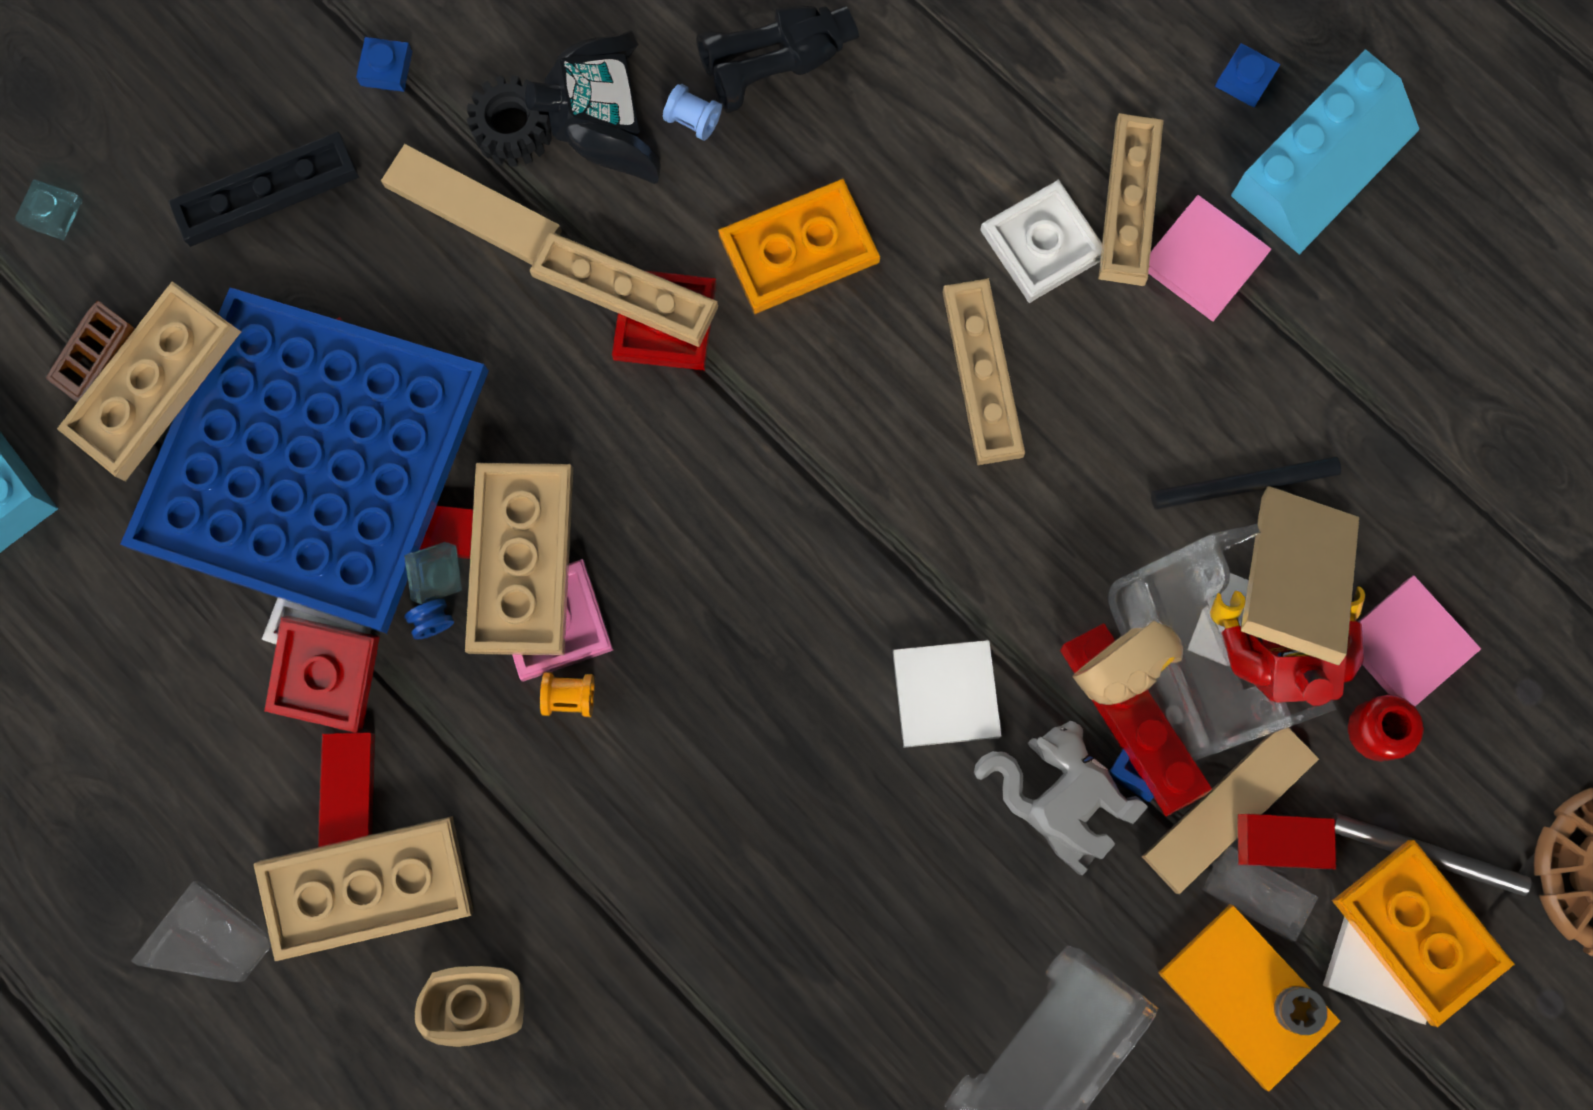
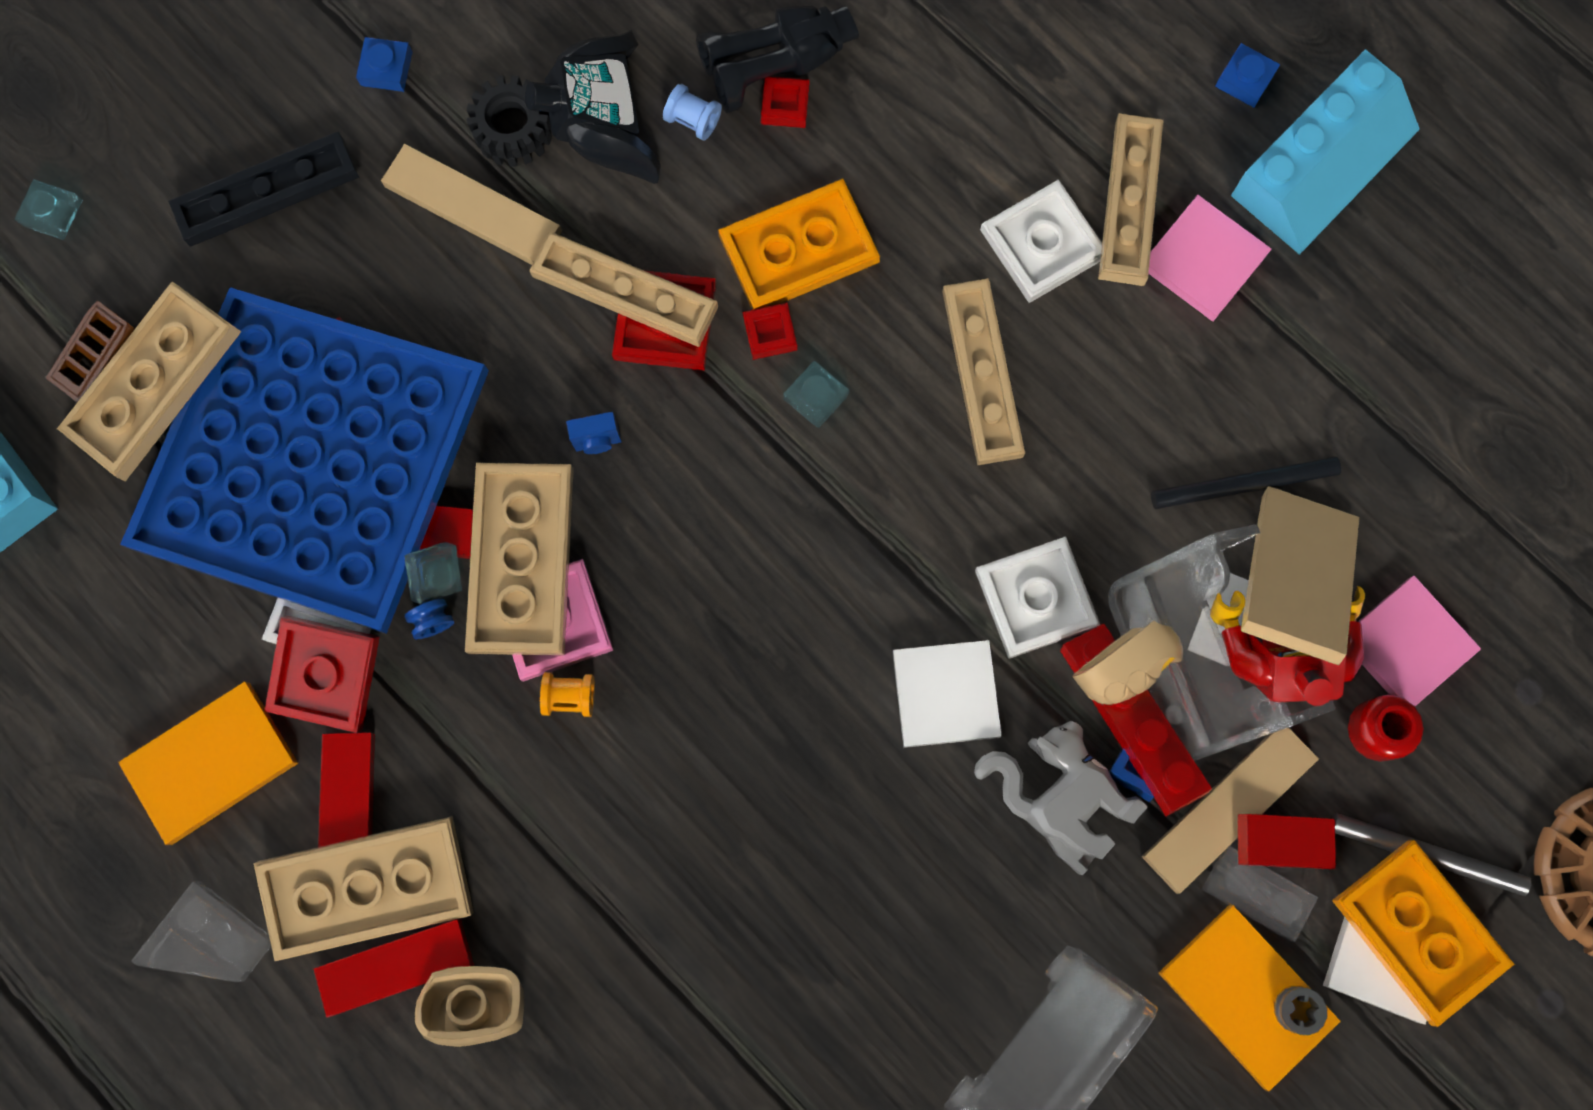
(207, 763): none -> light orange tile
(391, 967): none -> red tile
(594, 433): none -> blue plate
(770, 331): none -> red tile
(785, 102): none -> red tile
(816, 394): none -> clear light blue plate
(1037, 597): none -> white tile

